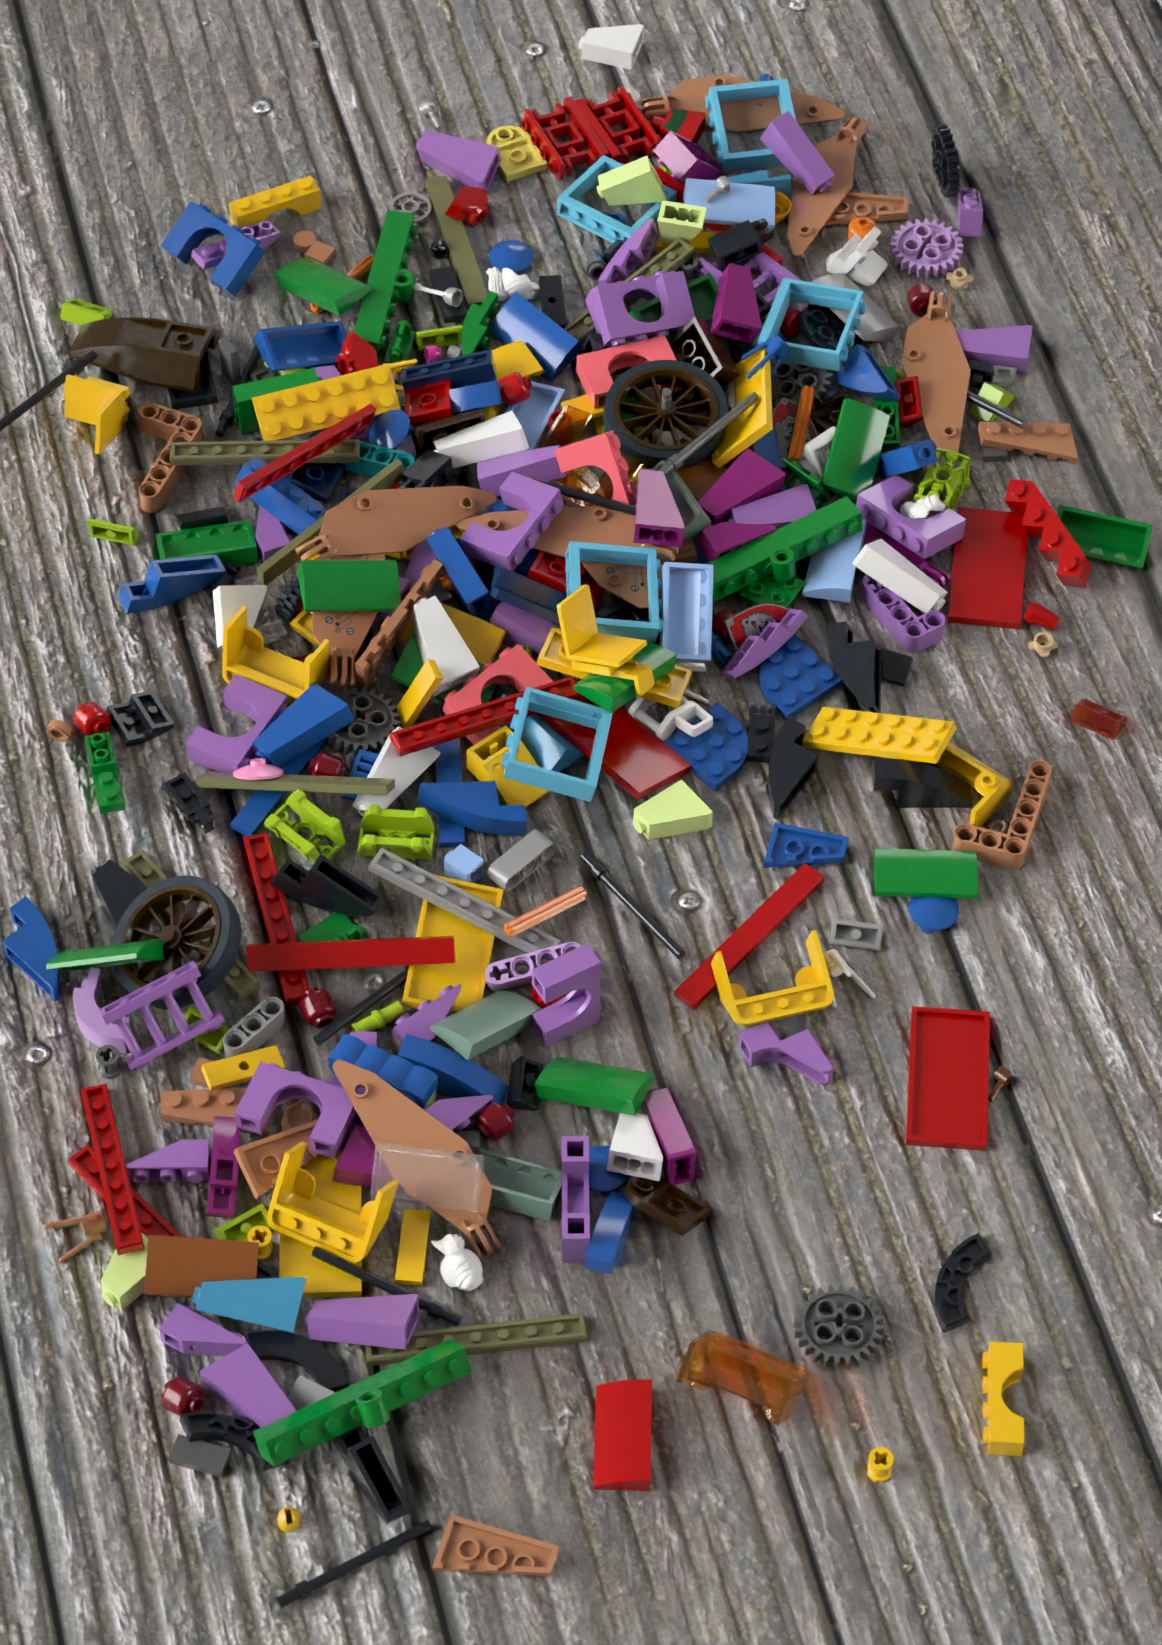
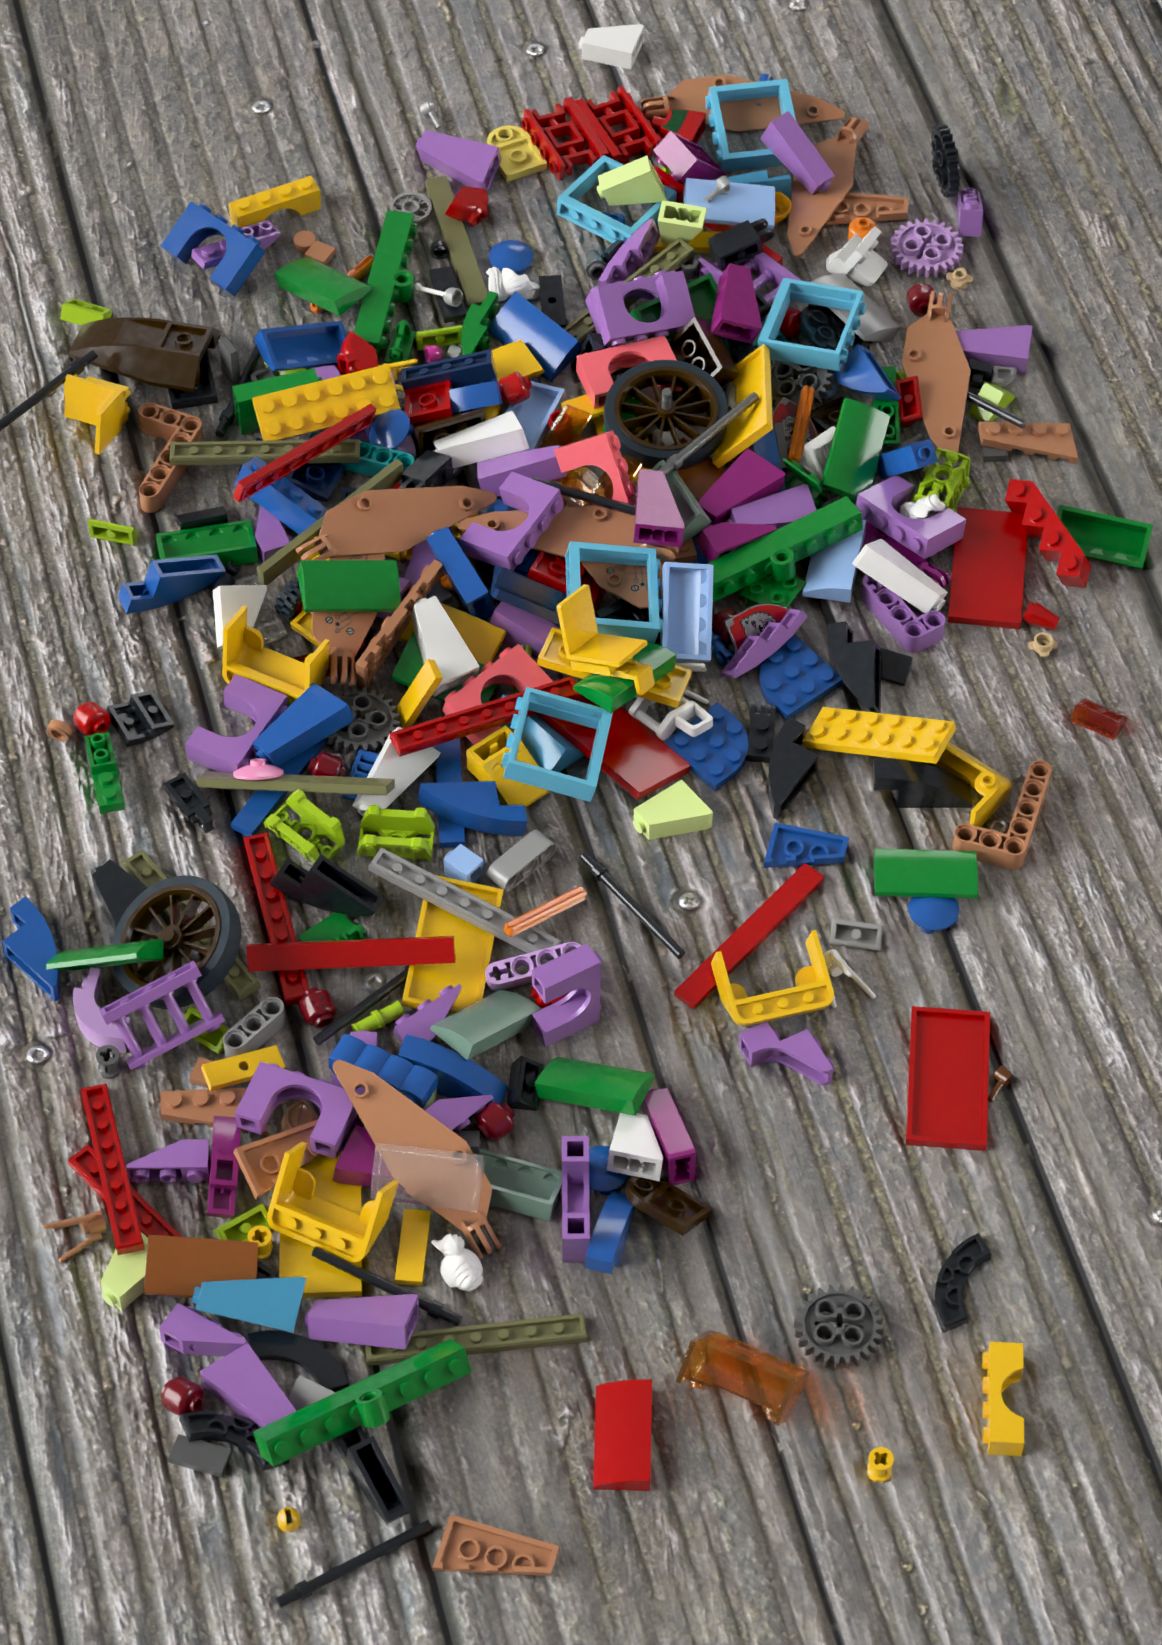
(776, 348): blue plant -> none

